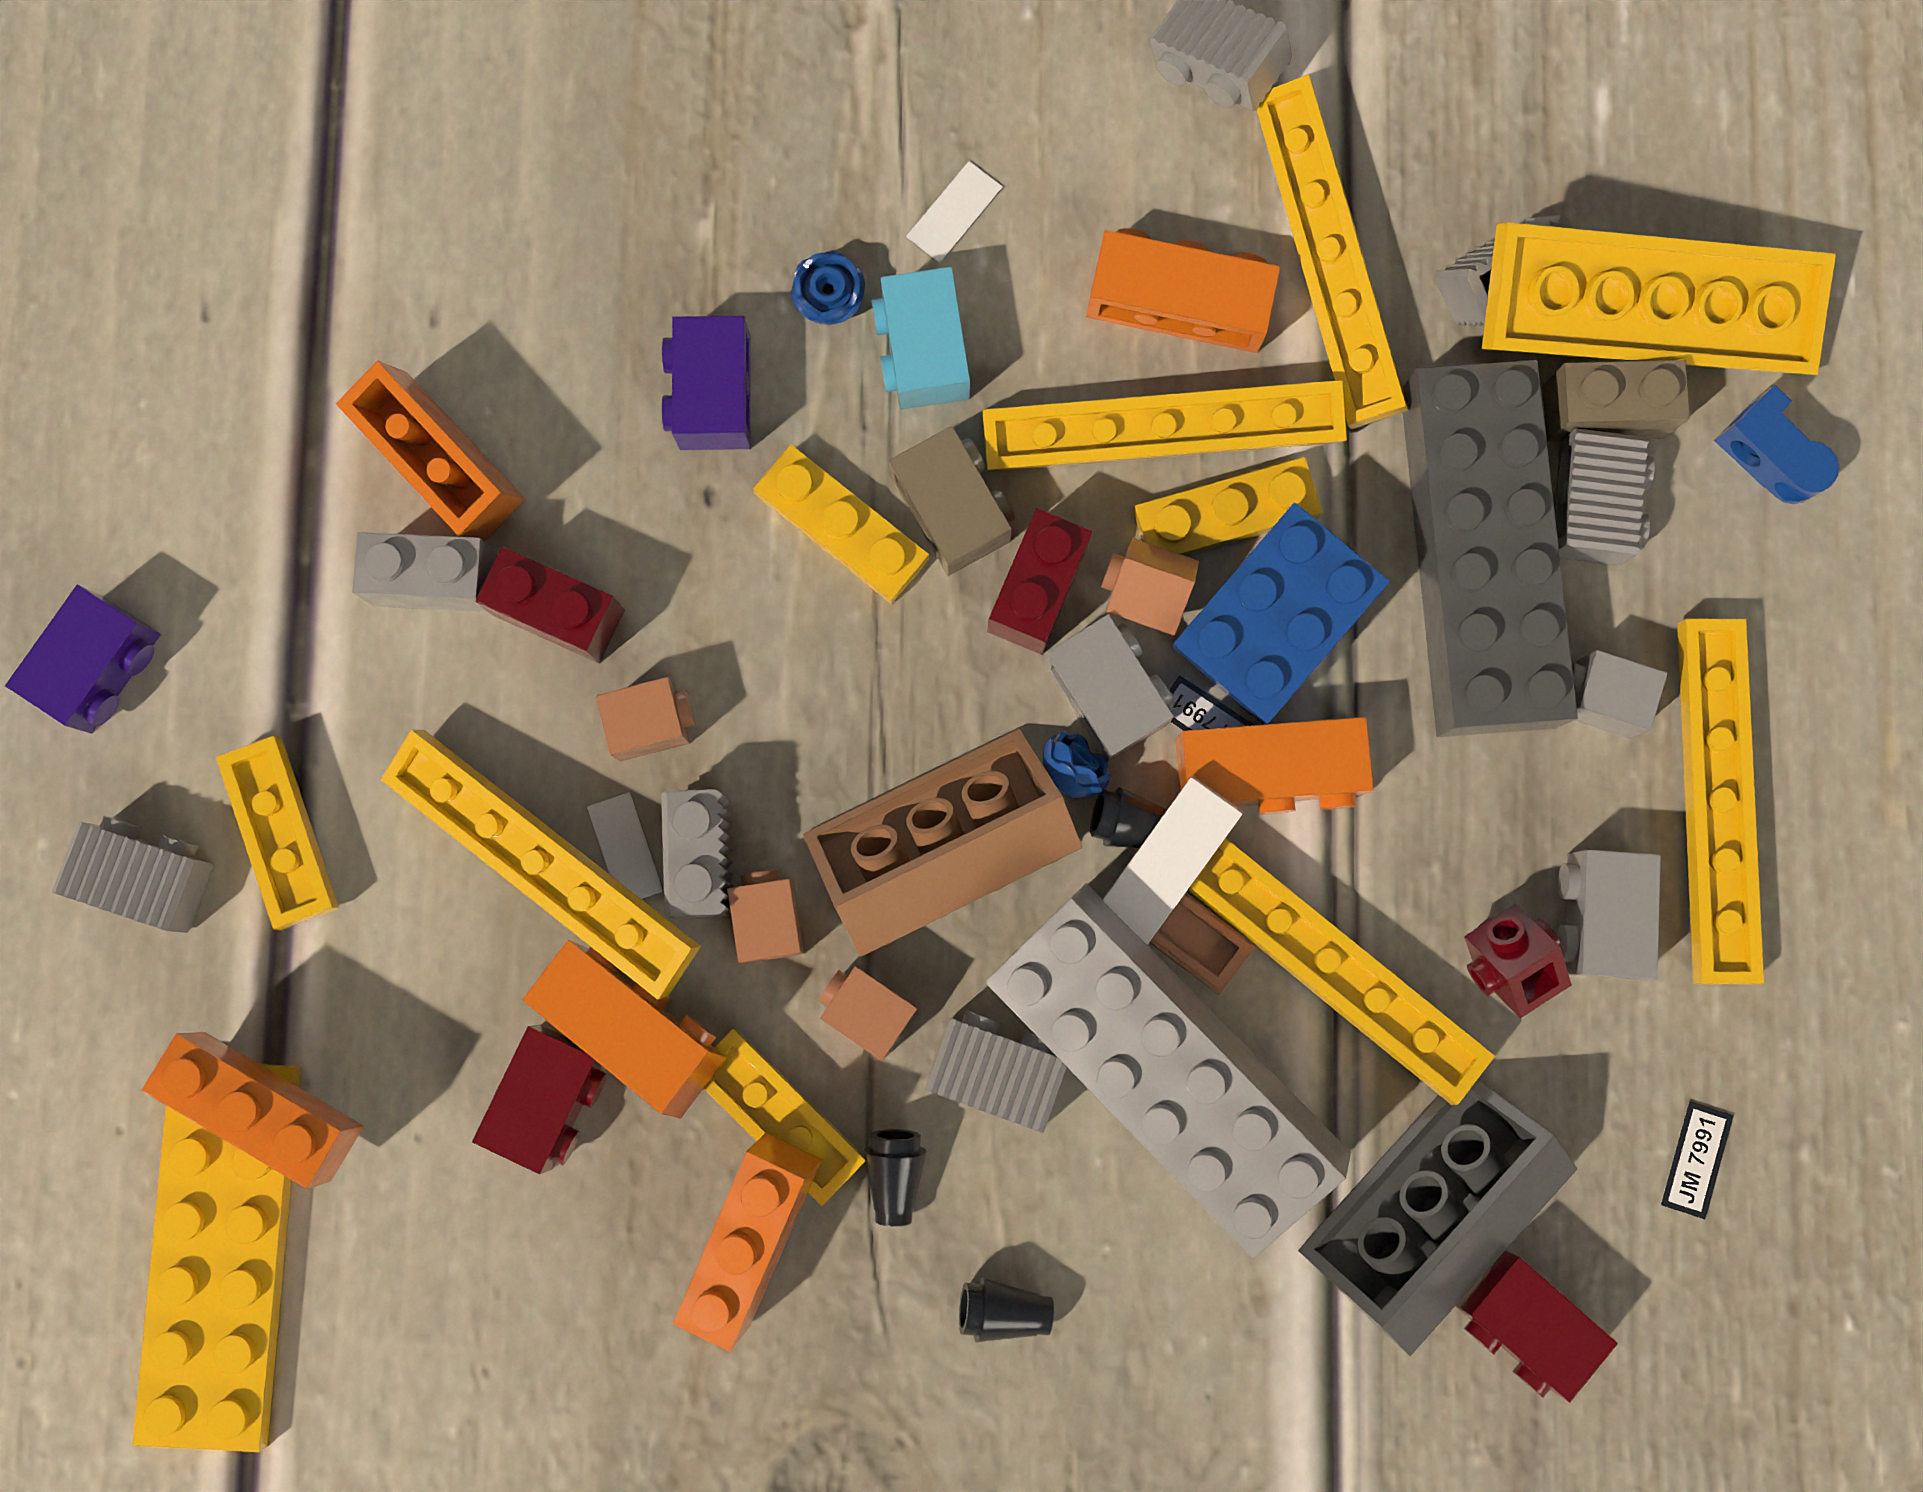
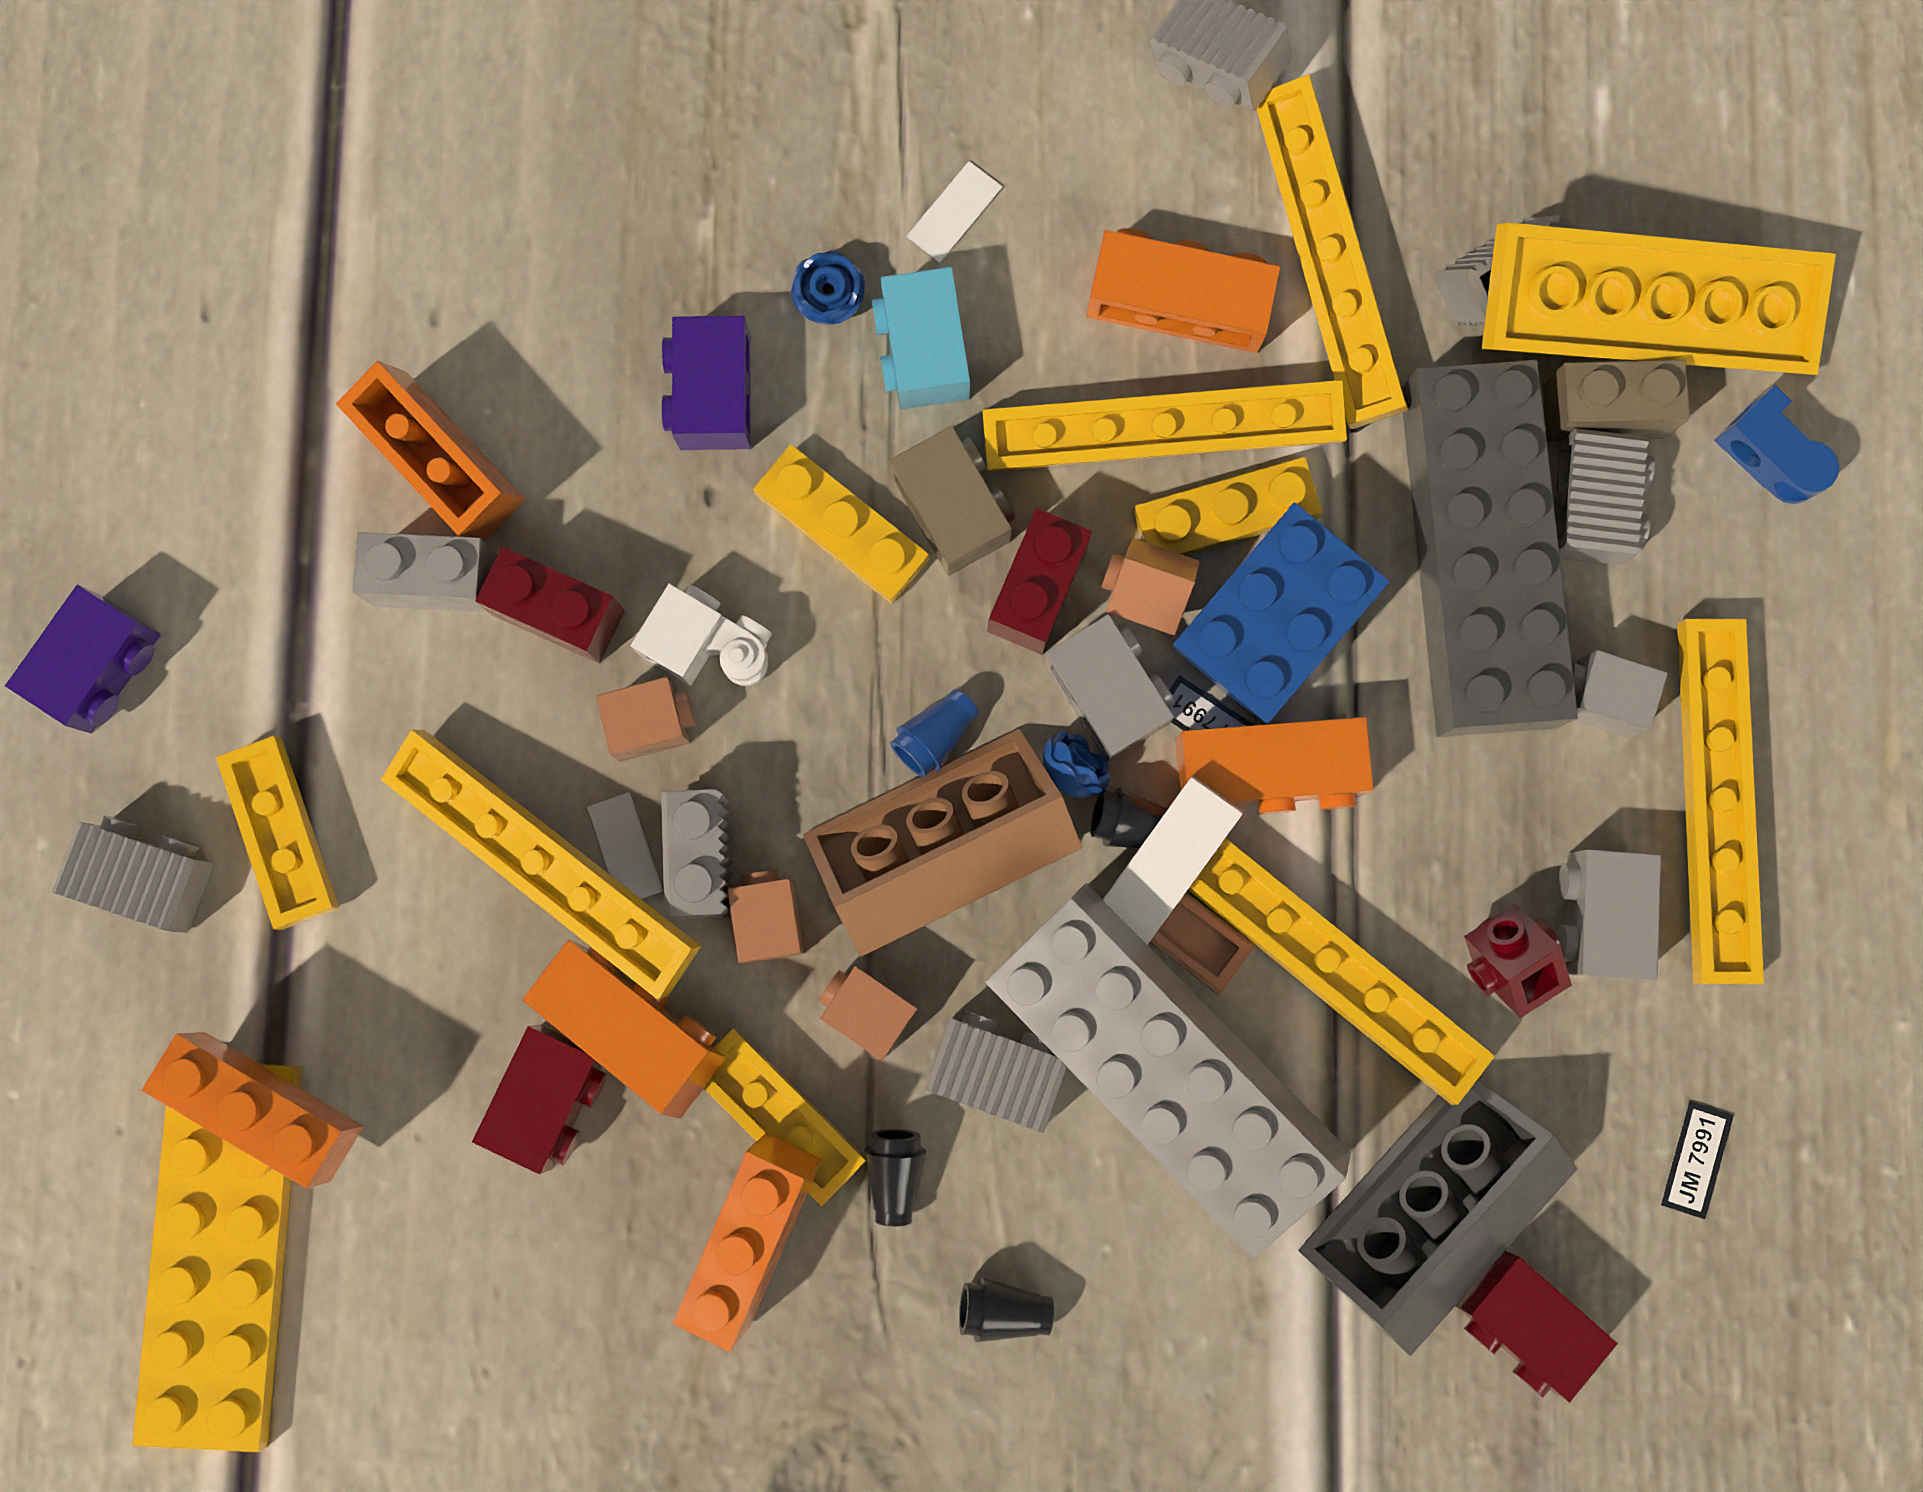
(689, 630): none -> white brick
(933, 734): none -> blue cone

